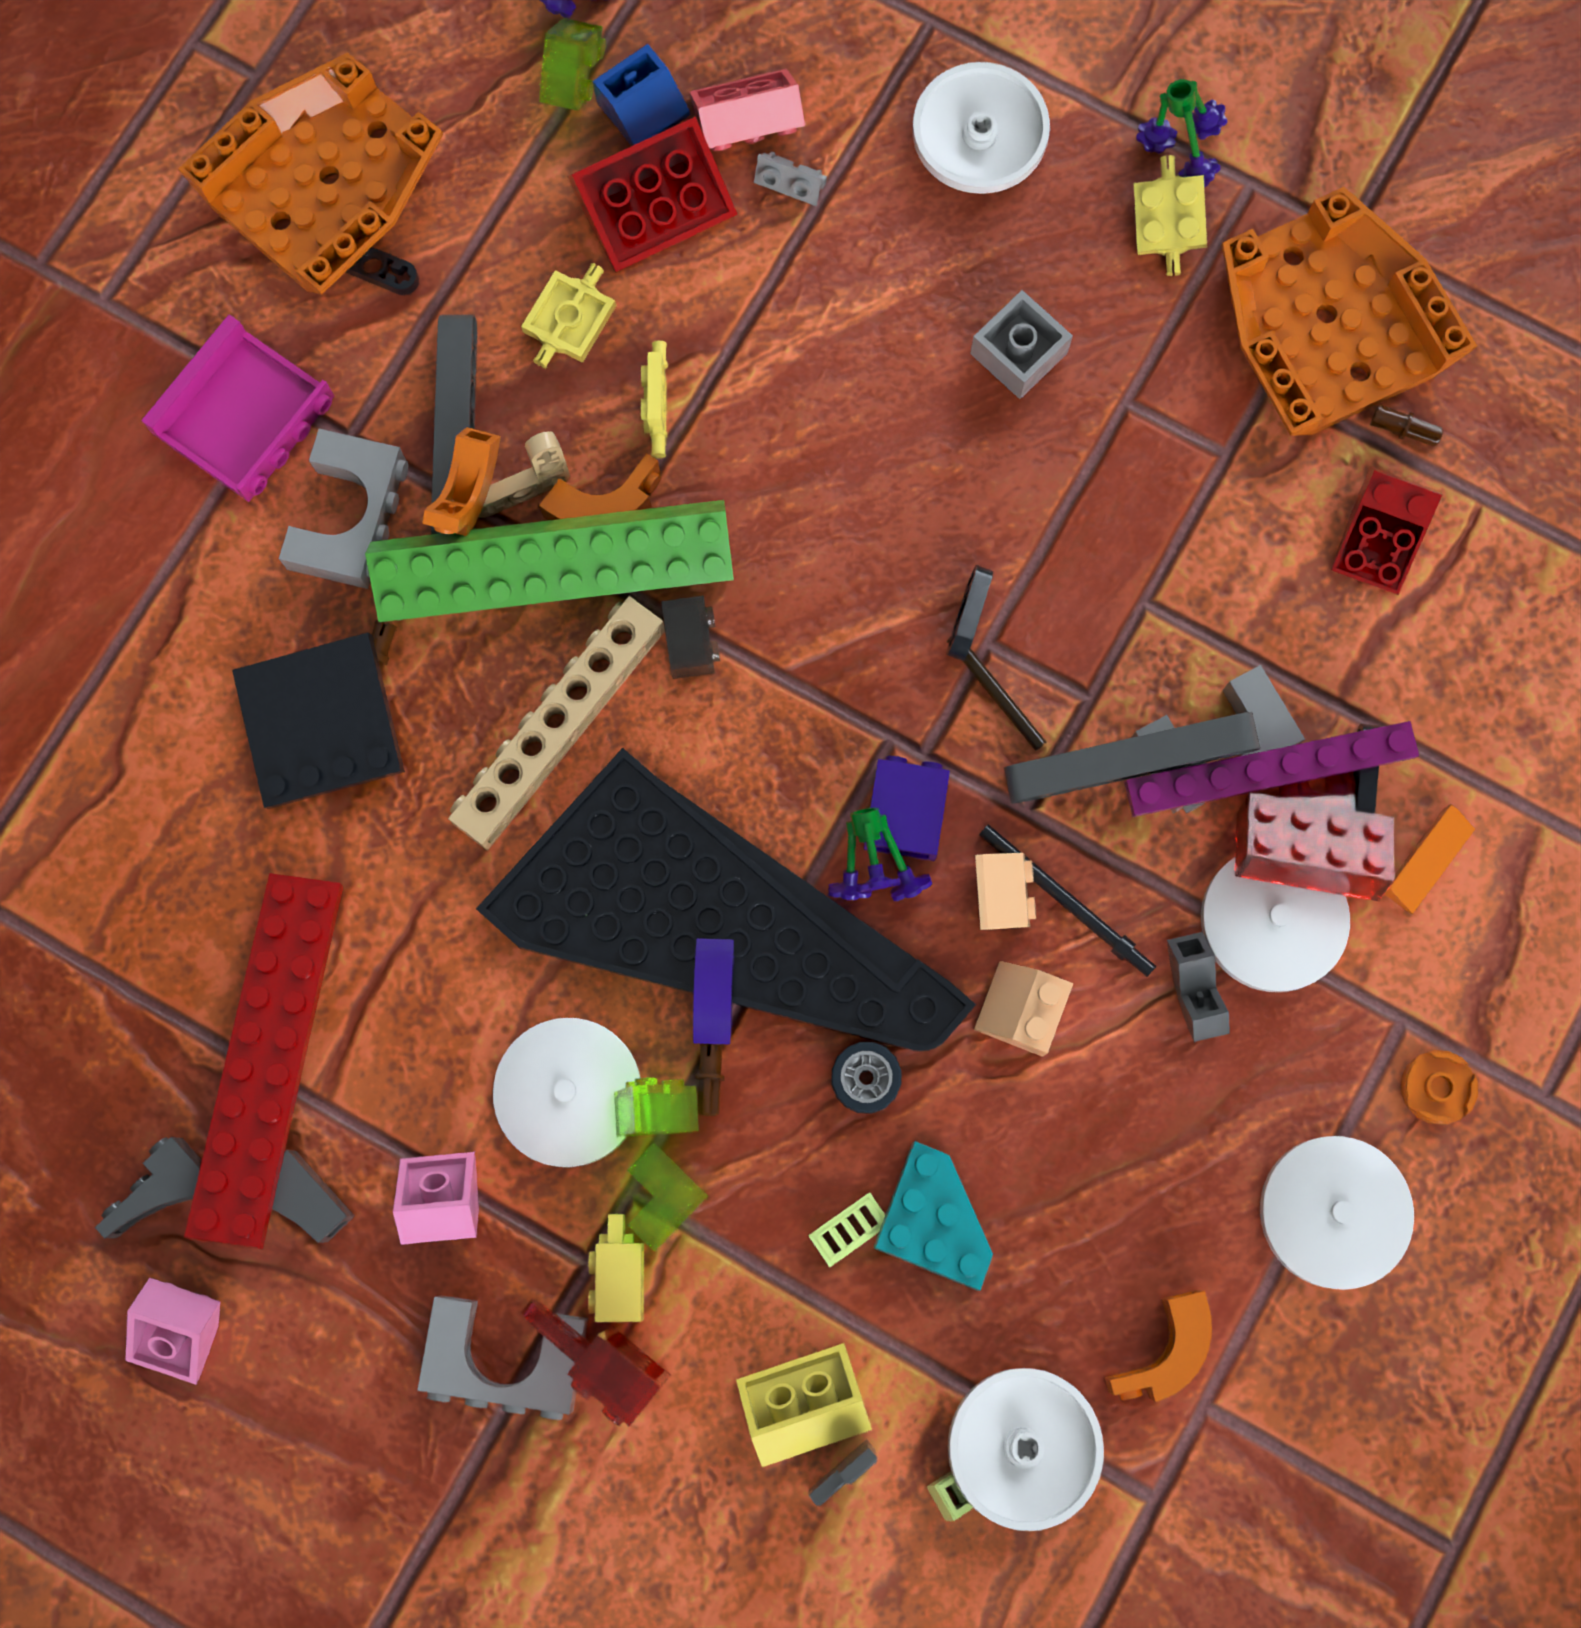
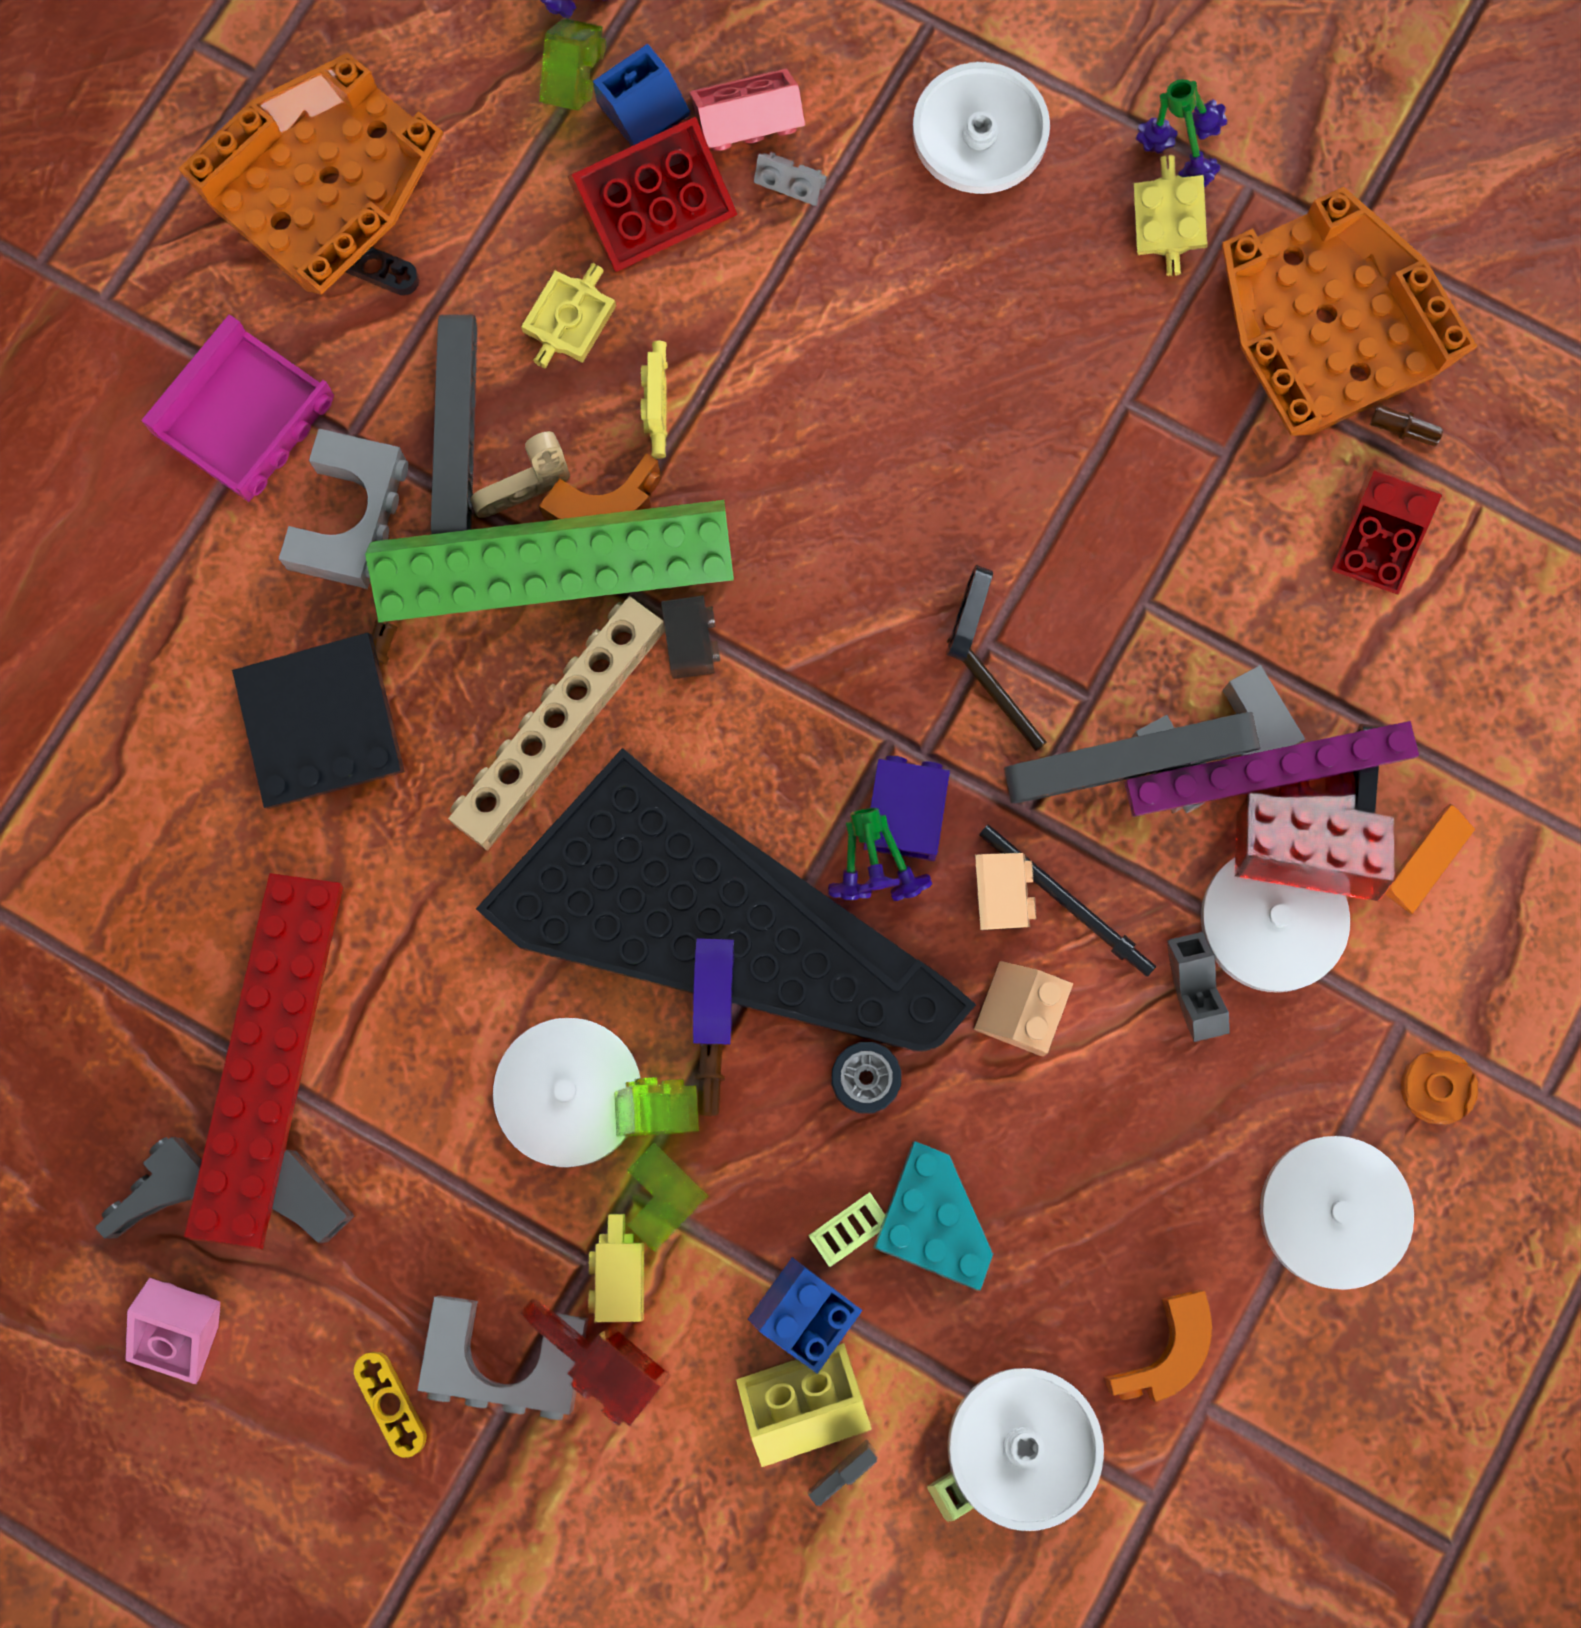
(383, 1420): none -> yellow beam
(436, 1198): bright pink slope -> none
(466, 484): orange arch -> none
(804, 1315): none -> blue slope
(1021, 344): light grey brick -> none

